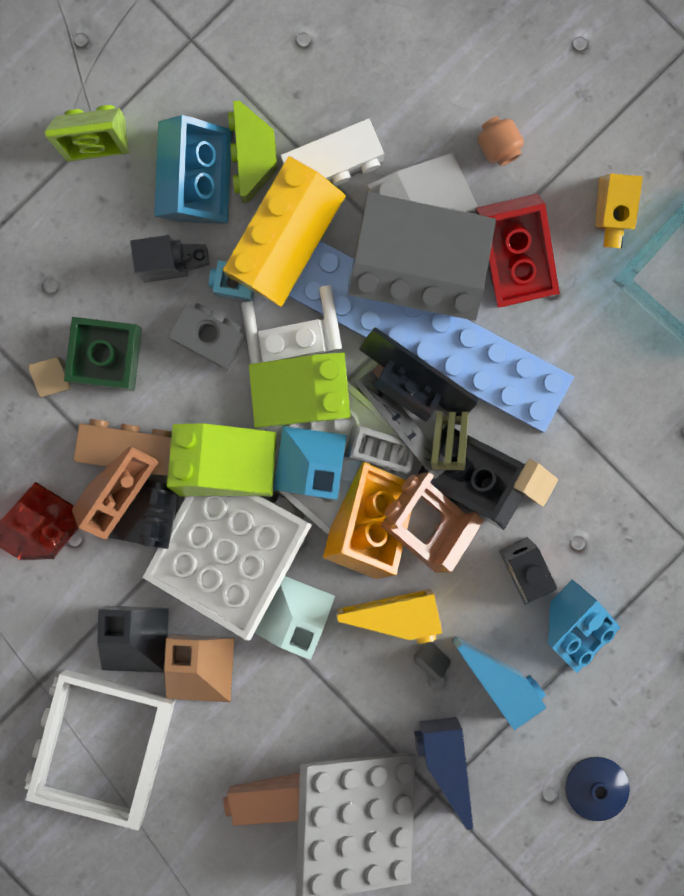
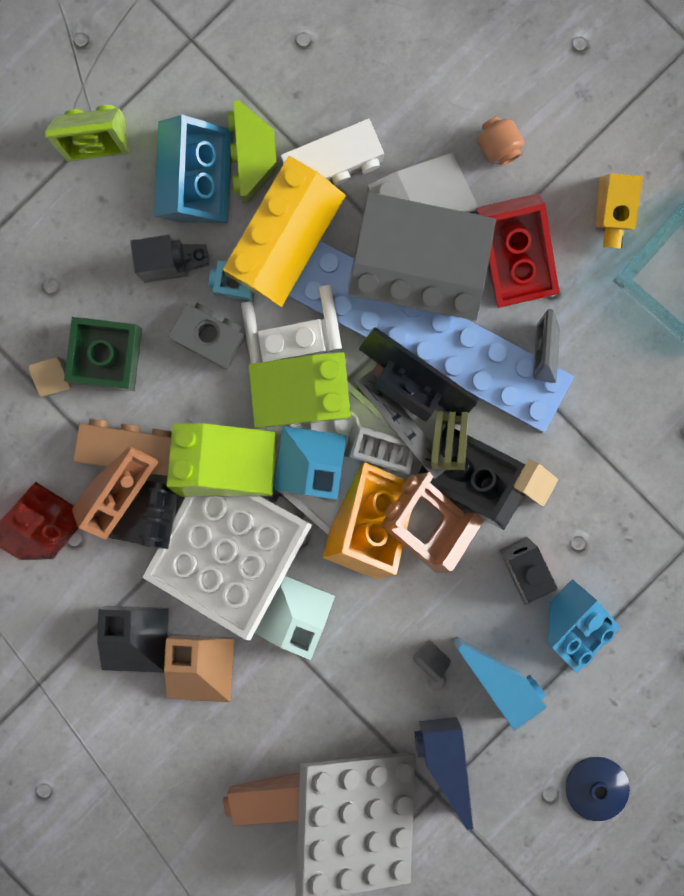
(44, 750): white window -> none
(402, 616): yellow slope -> none
(546, 348): none -> dark grey slope

